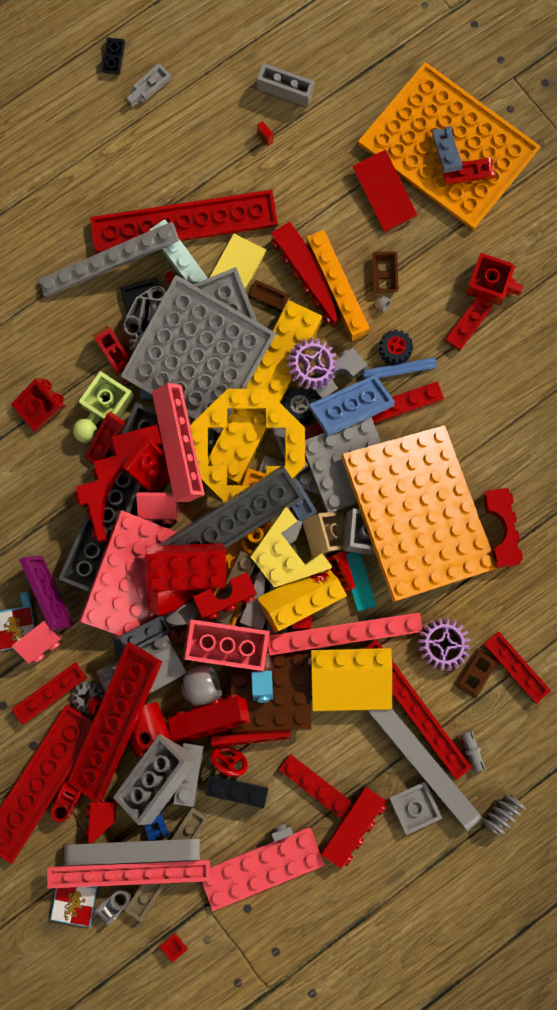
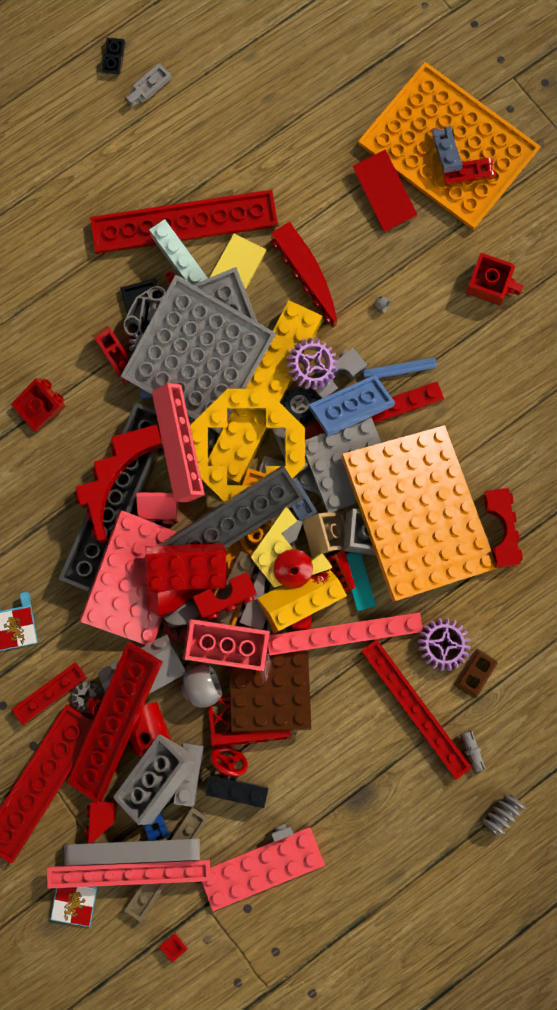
(37, 642): coral slope -> none
(46, 592): magenta tile -> none
(66, 801): red piece -> none
(92, 401): yellowish green brick -> none
(100, 446): red plate -> none
(109, 259): light grey plate -> none
(110, 908): light grey piece -> none
(141, 635): black plate -> none
(148, 466): red tile -> none
(209, 719): red brick -> none
(262, 686): medium azure brick -> none
(265, 133): red tile -> none
(268, 296): reddish brown tile -> none
(285, 85): light grey brick -> none
(290, 559): none -> red dish
(316, 786): red plate -> none
(338, 285): light orange brick -> none
(351, 679): yellow slope -> none
(353, 827): red brick -> none
(392, 274): reddish brown piece -> none
(399, 341): black wheel -> none
(415, 808): light grey plate -> none
(427, 767): light grey beam -> none
(469, 323): red plate -> none
(517, 667): red plate -> none

